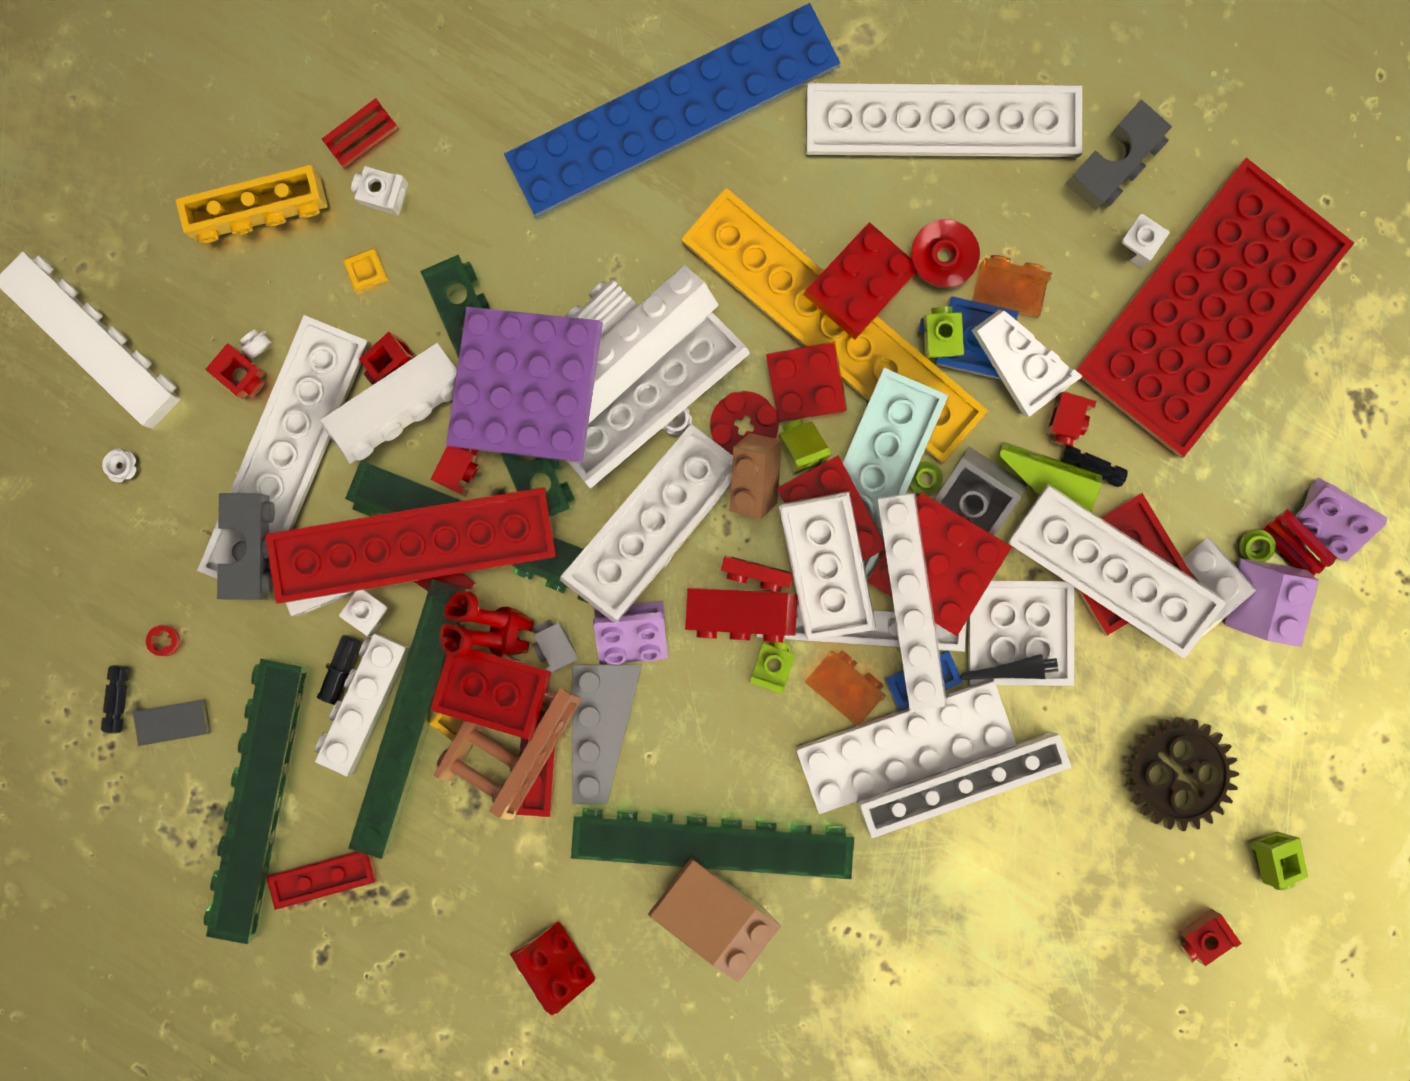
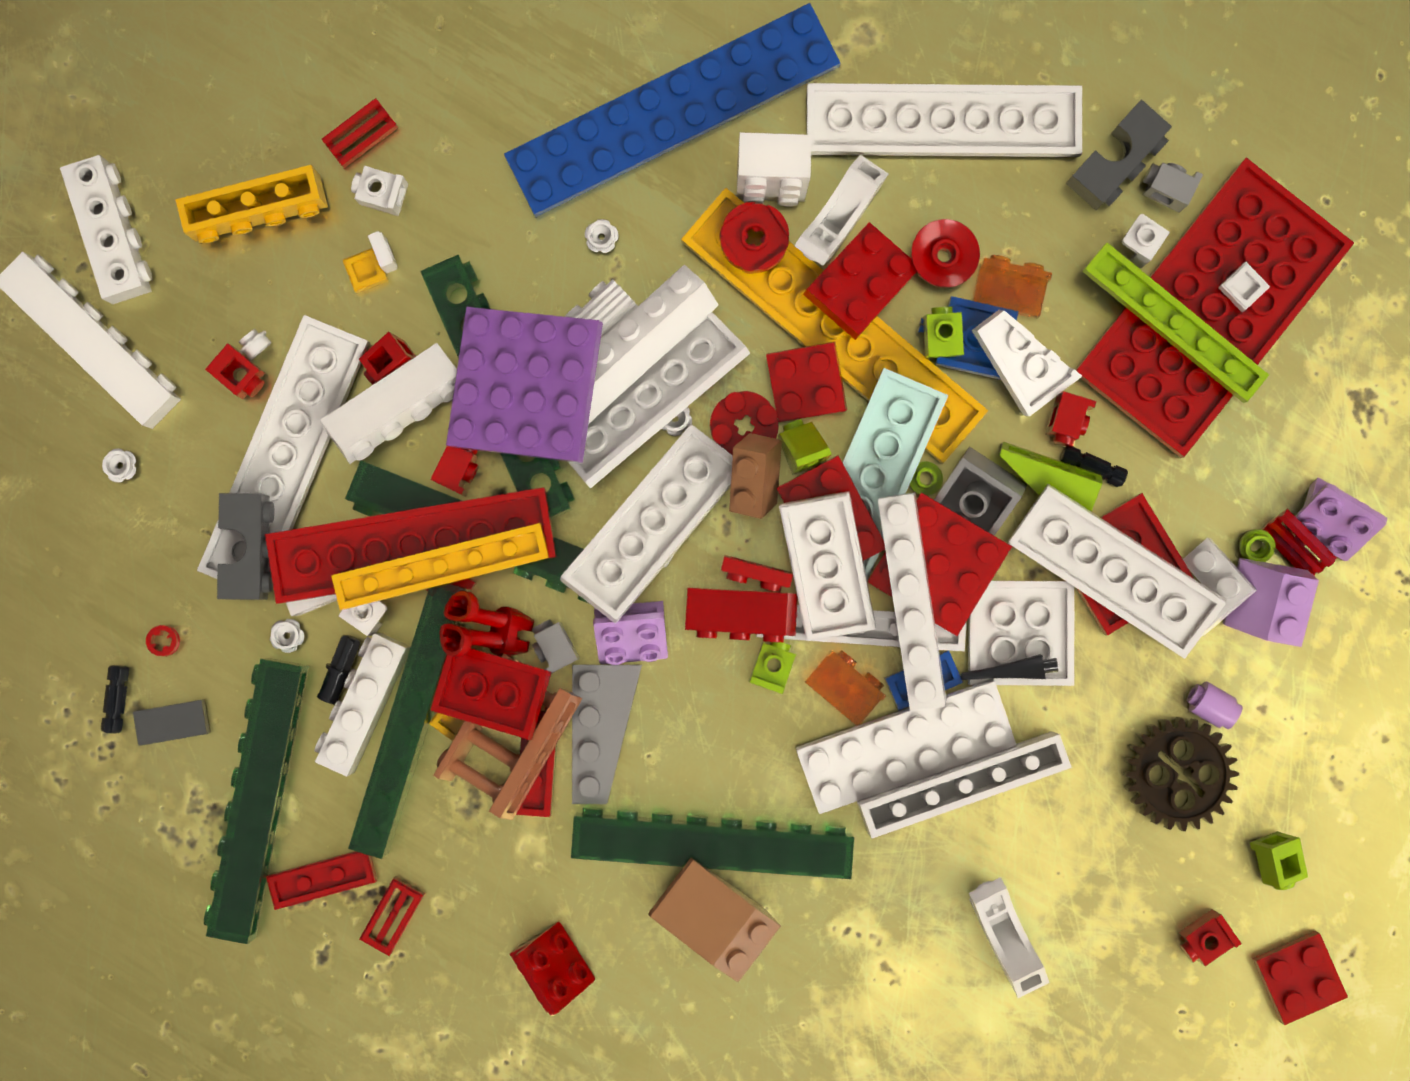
(106, 229): none -> white brick
(277, 635): none -> white plate
(383, 252): none -> white tile
(406, 890): none -> red tile
(440, 566): none -> yellow plate
(601, 227): none -> white plate
(758, 218): none -> red plate
(773, 167): none -> white brick
(841, 211): none -> white arch
(1007, 937): none -> white arch
(1171, 185): none -> light grey brick
(1175, 323): none -> lime plate
(1214, 705): none -> lavender brick
(1244, 287): none -> white tile
(1300, 977): none -> red plate

